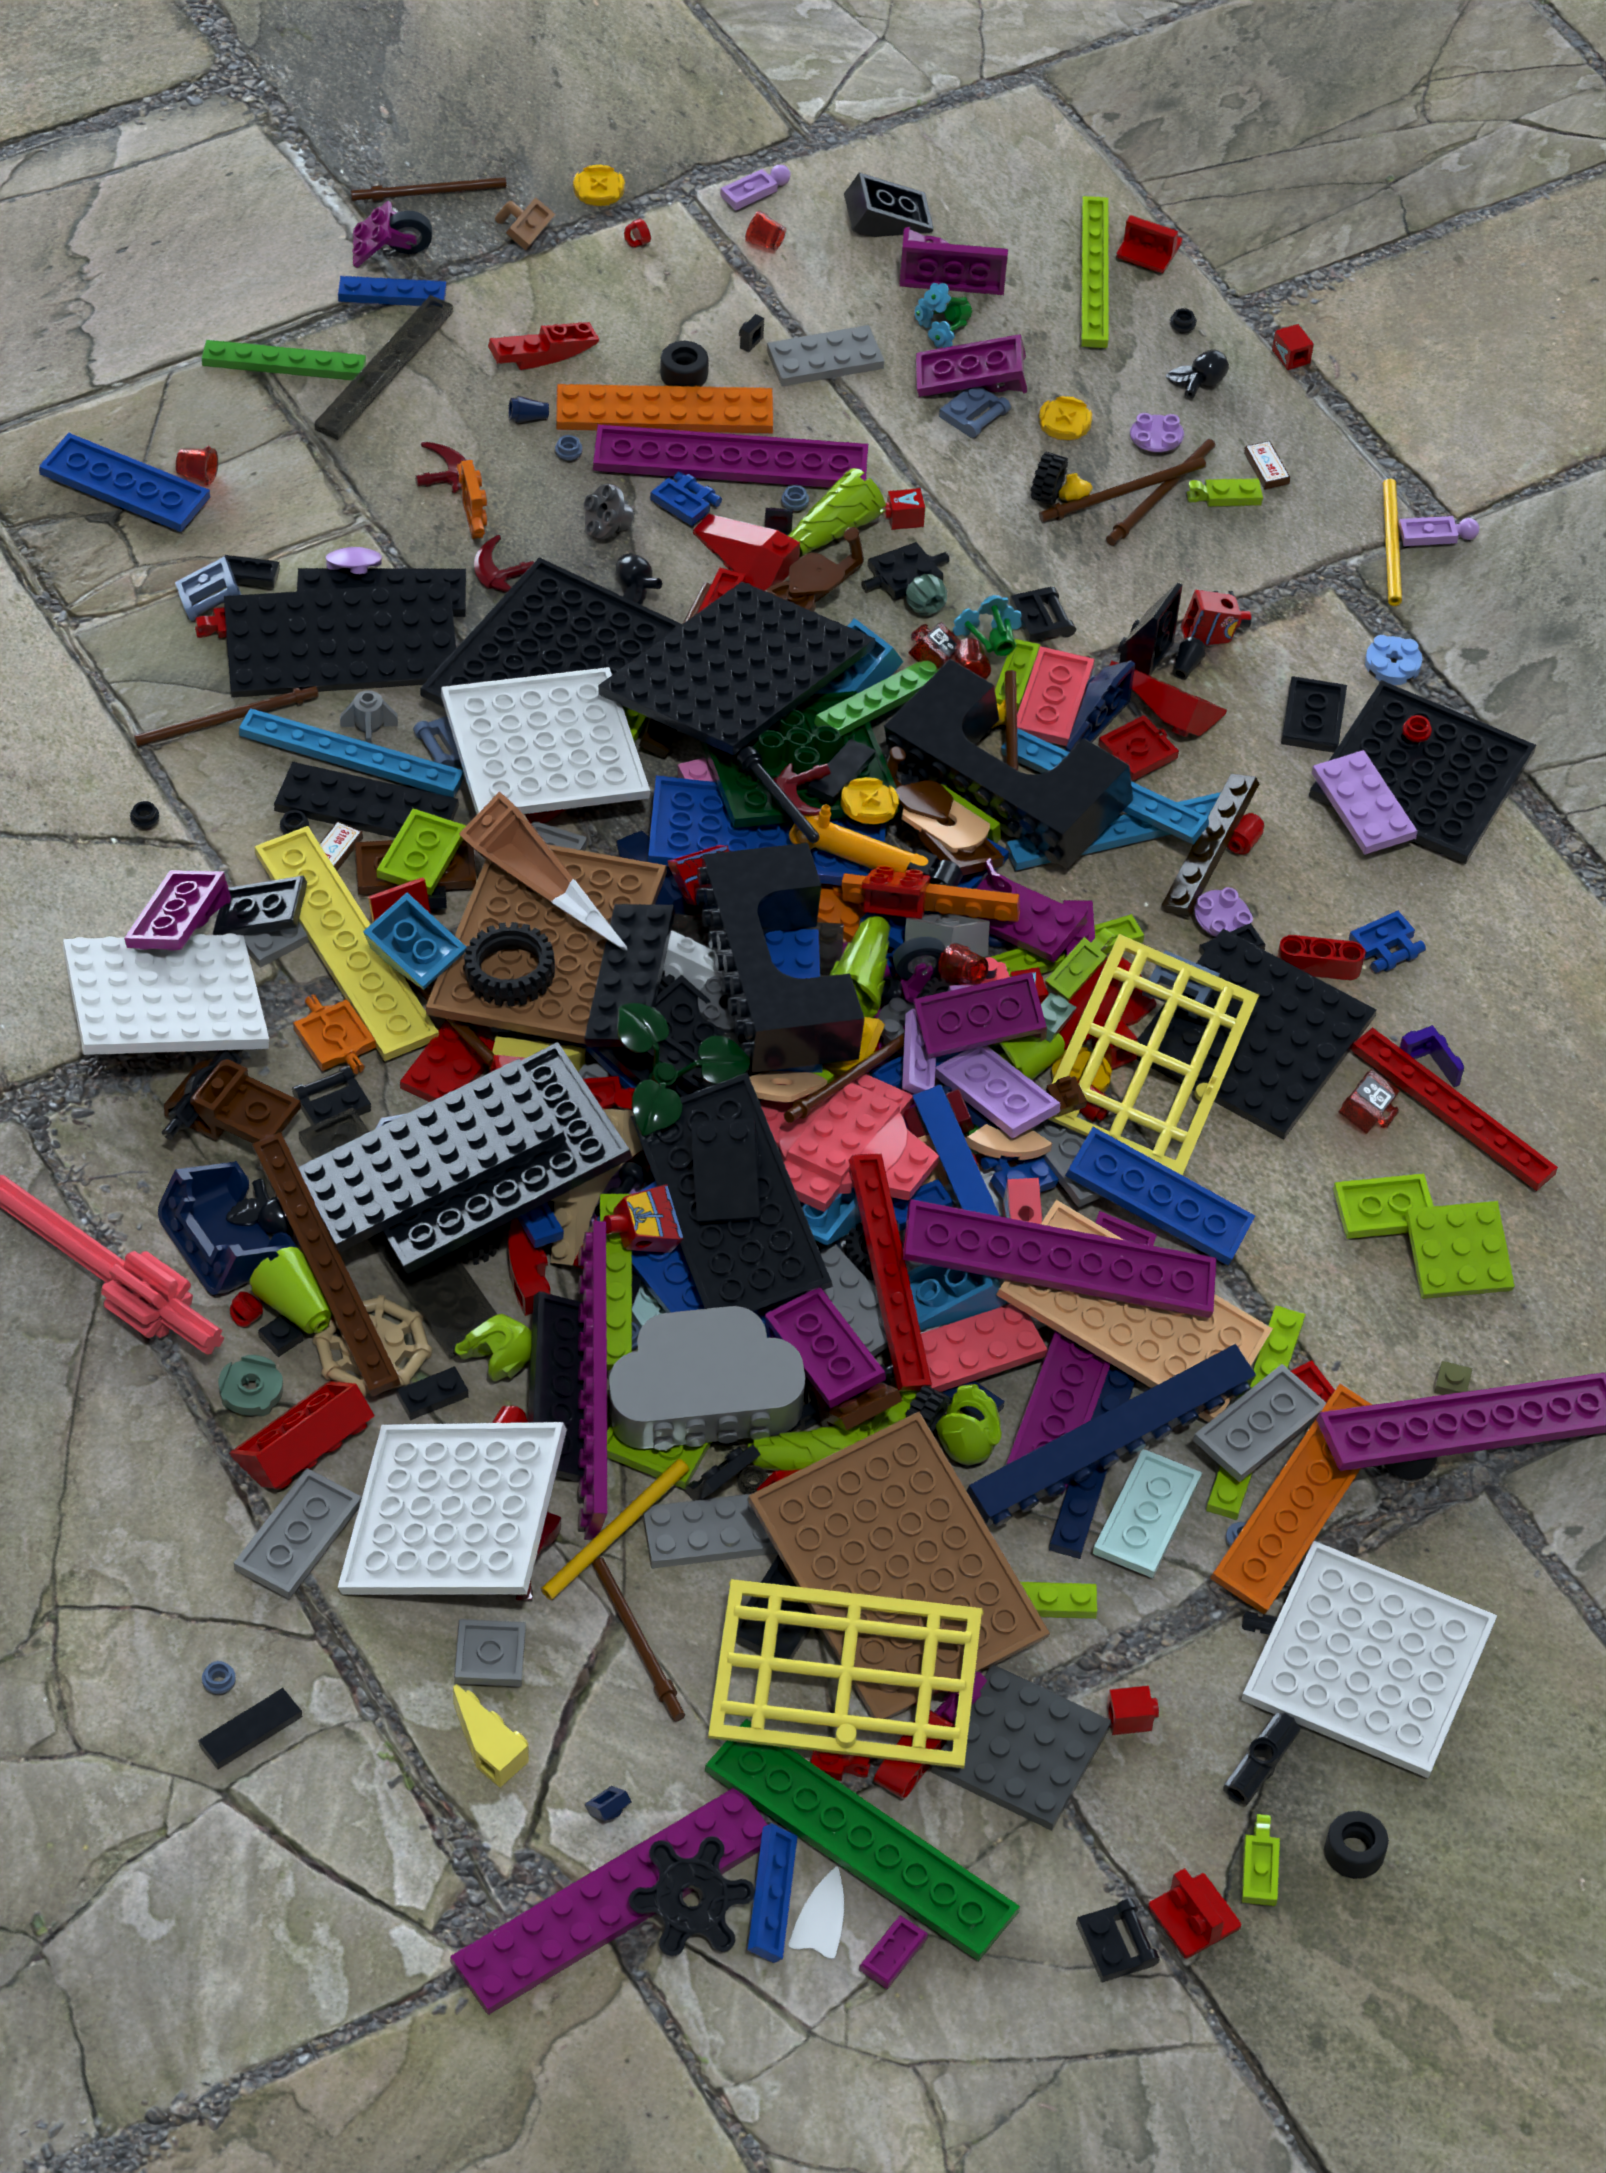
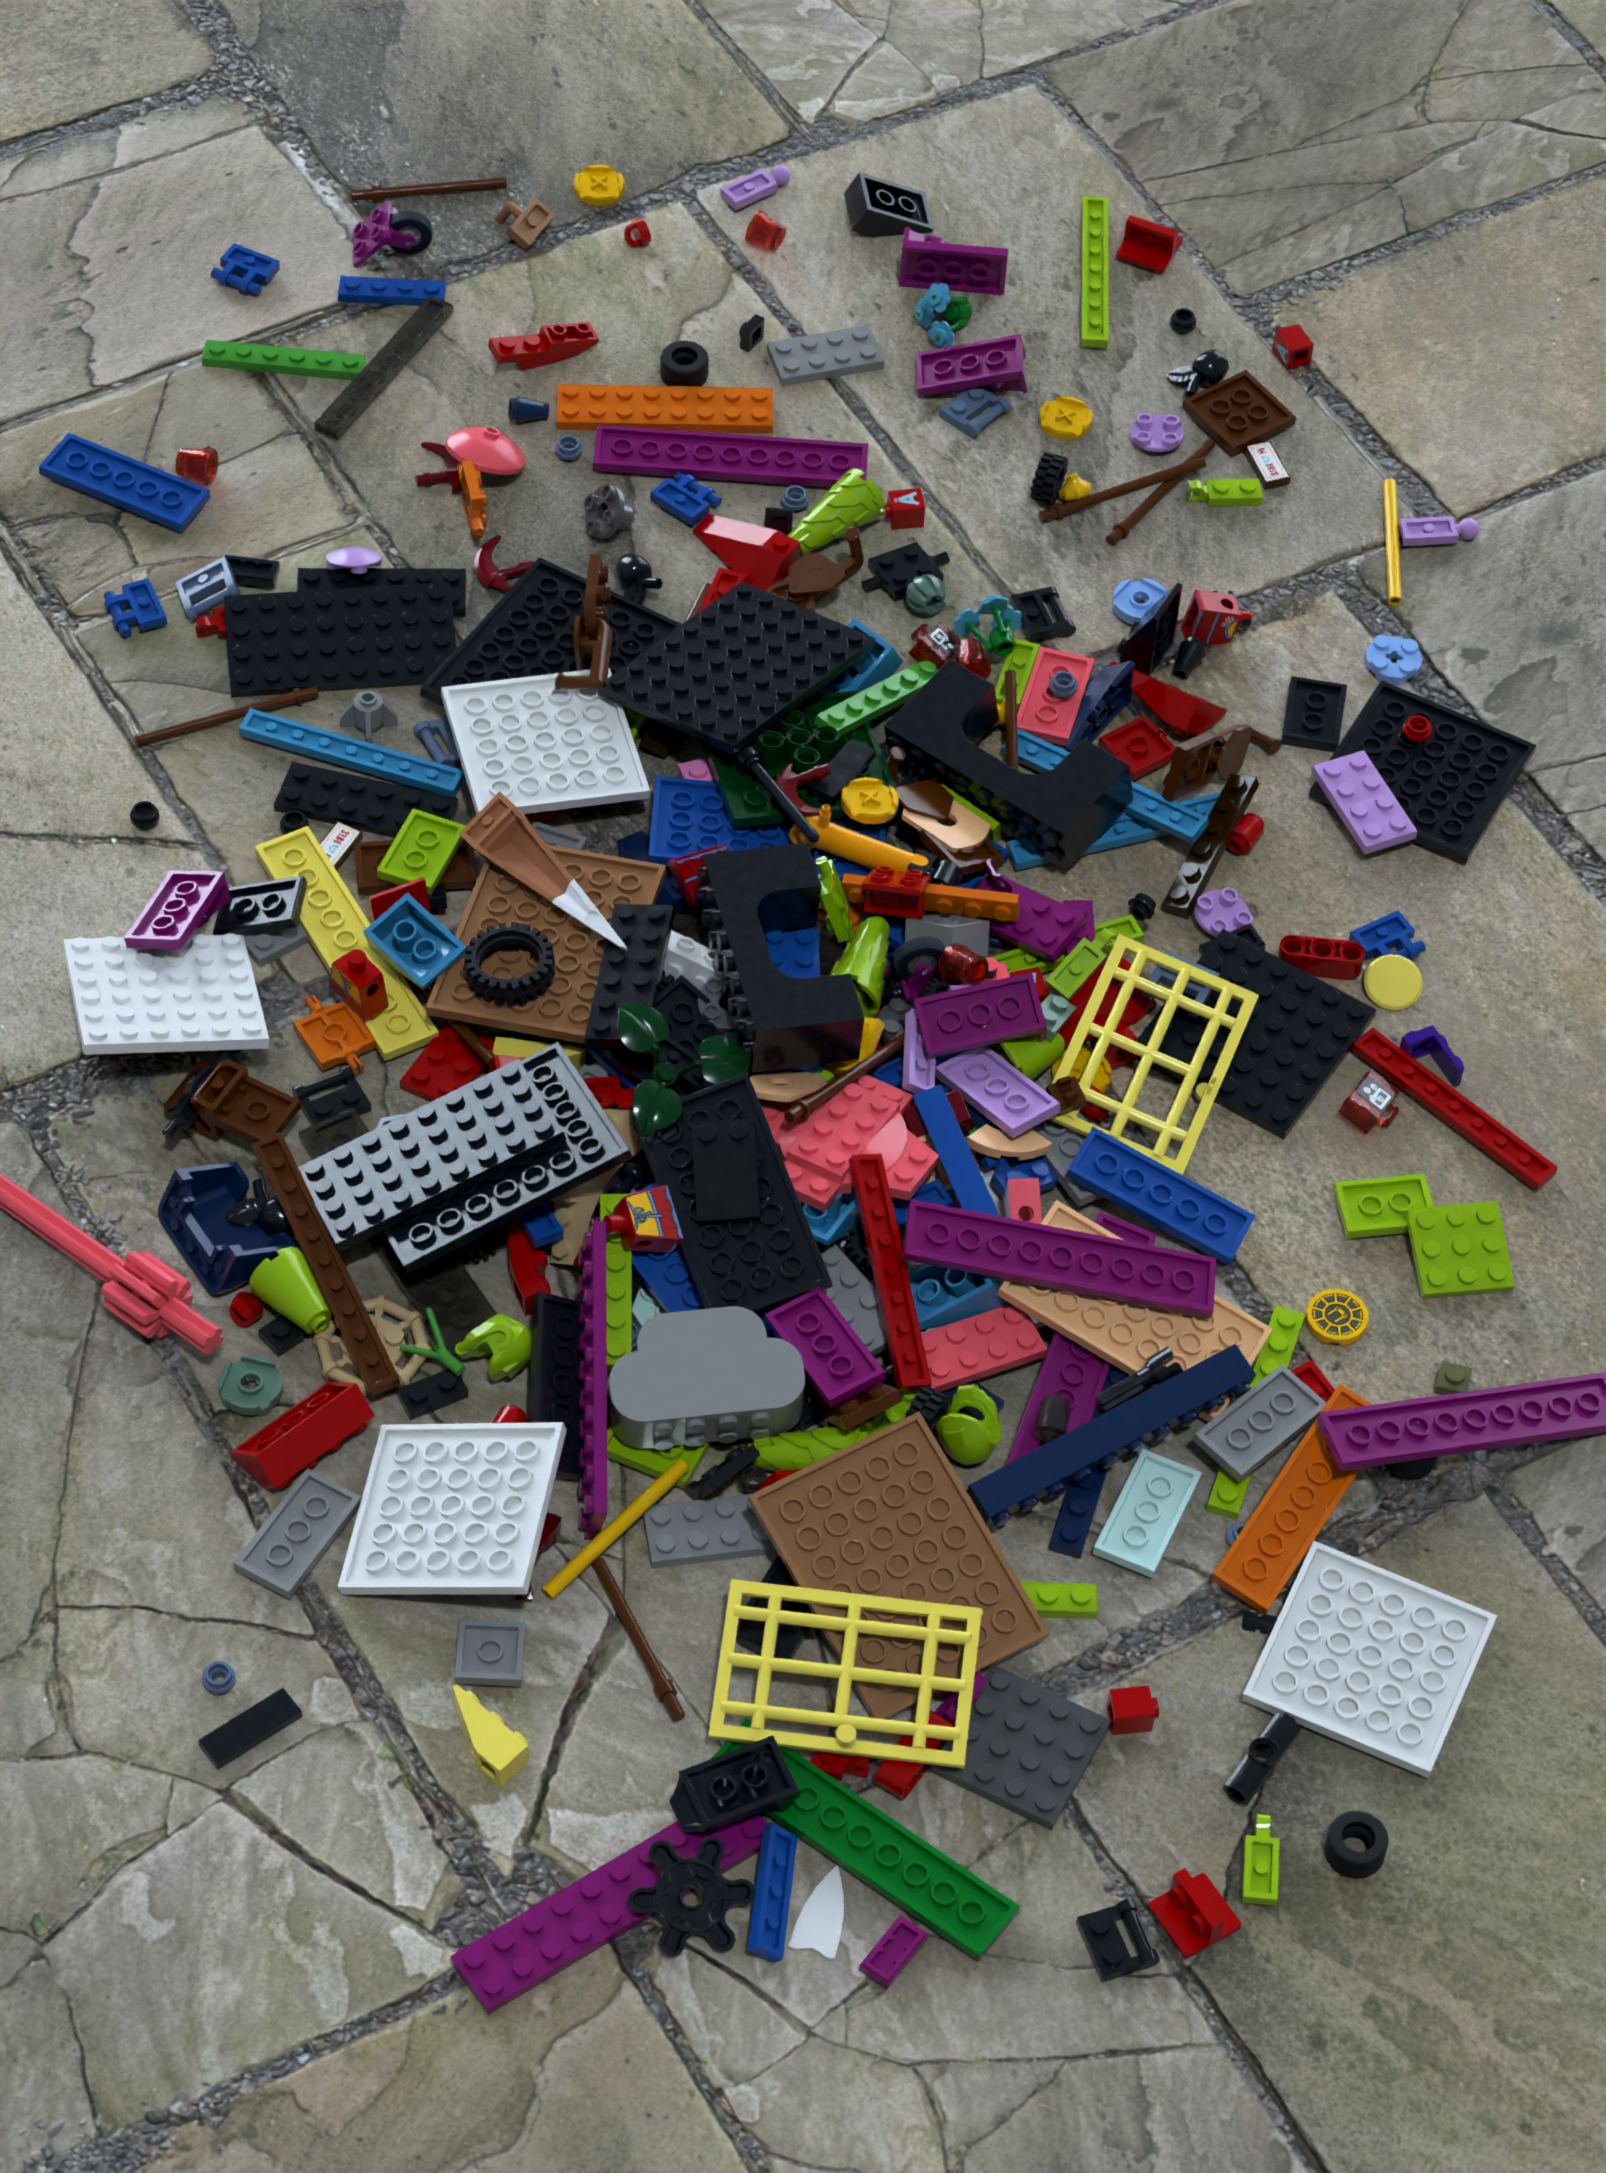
(144, 607): none -> blue plate
(248, 263): none -> blue plate
(359, 984): none -> red torso
(440, 1349): none -> bright green plant
(487, 449): none -> coral dish
(592, 631): none -> reddish brown plate
(608, 1803): dark blue plate -> none
(733, 1787): none -> black slope
(834, 901): none -> lime plate
(1052, 1418): none -> clear smoke brick
(1063, 684): none -> sand blue plate
(1129, 592): none -> light blue plate
(1142, 906): none -> black plate
(1153, 1373): none -> black piece
(1200, 757): none -> reddish brown plate
(1238, 412): none -> reddish brown plate
(1336, 1317): none -> yellow tile
(1393, 982): none -> light yellow piece

